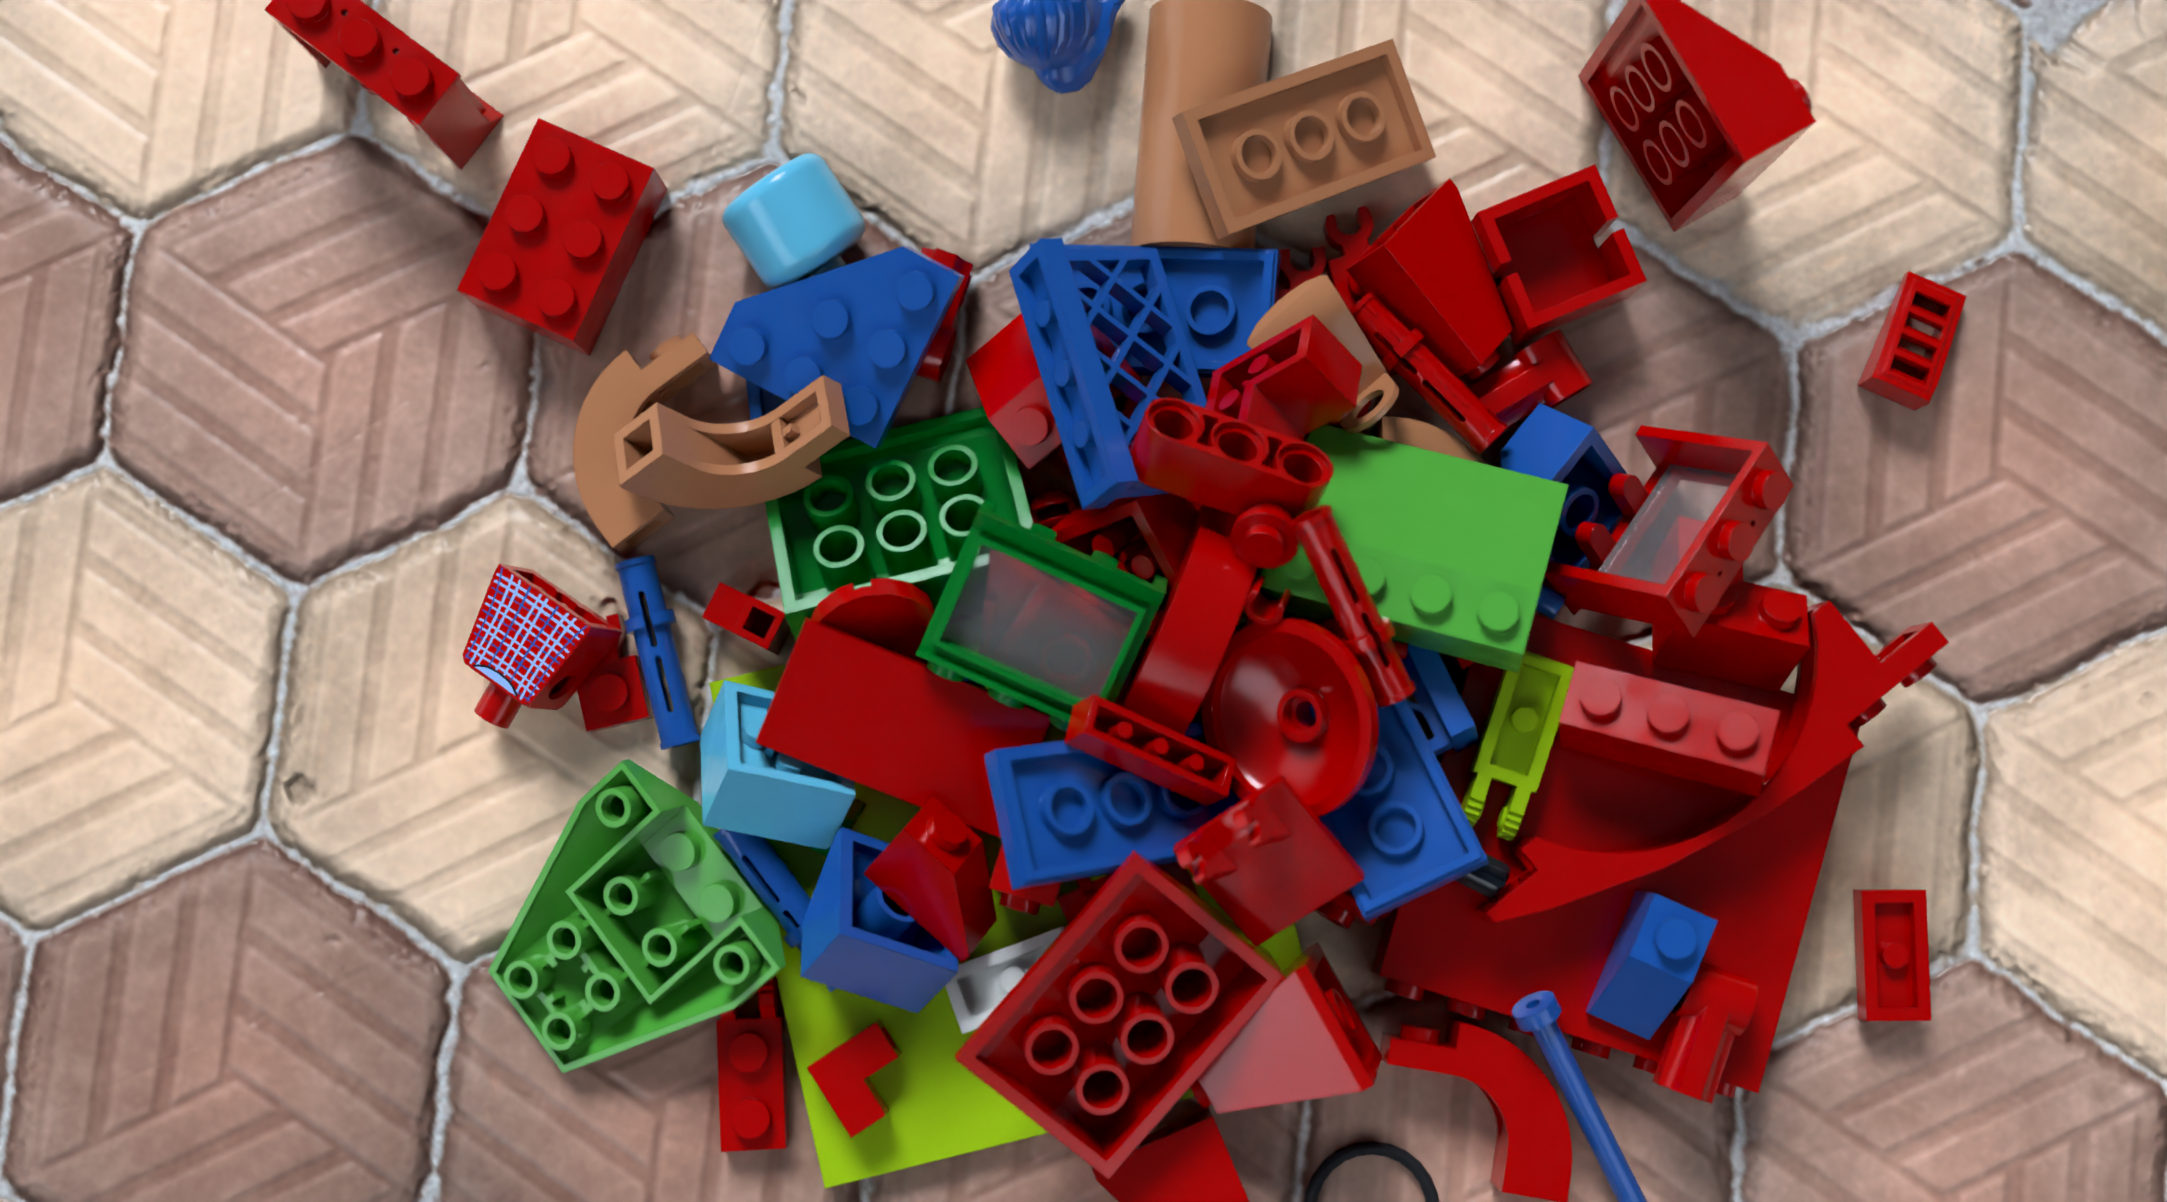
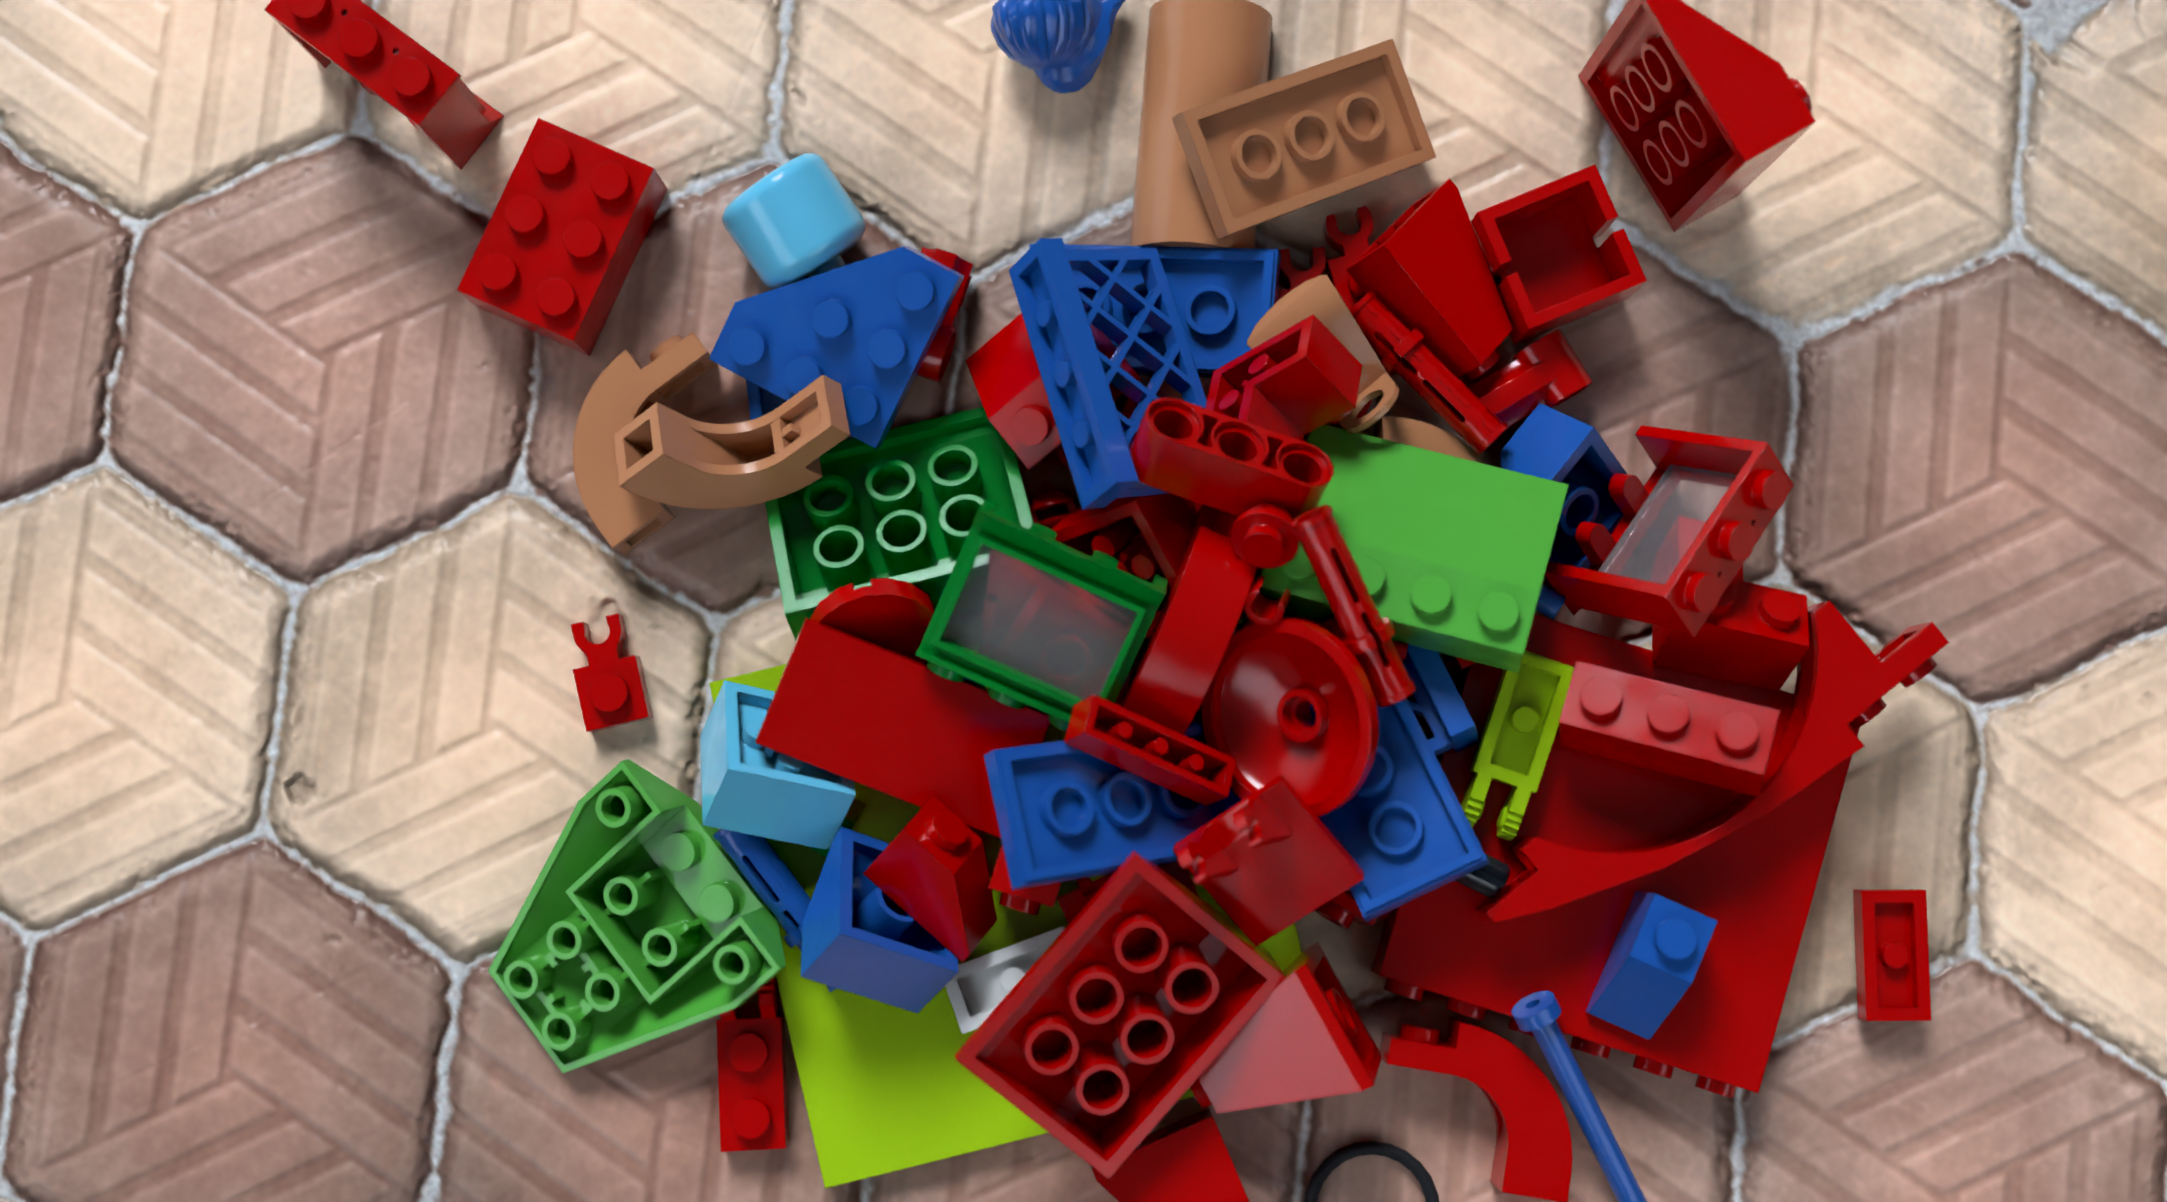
(532, 644): red torso -> none
(637, 578): blue pin -> none
(748, 618): red piece -> none
(846, 1072): red piece -> none
(1703, 1031): red piece -> none
(1893, 384): red slope -> none

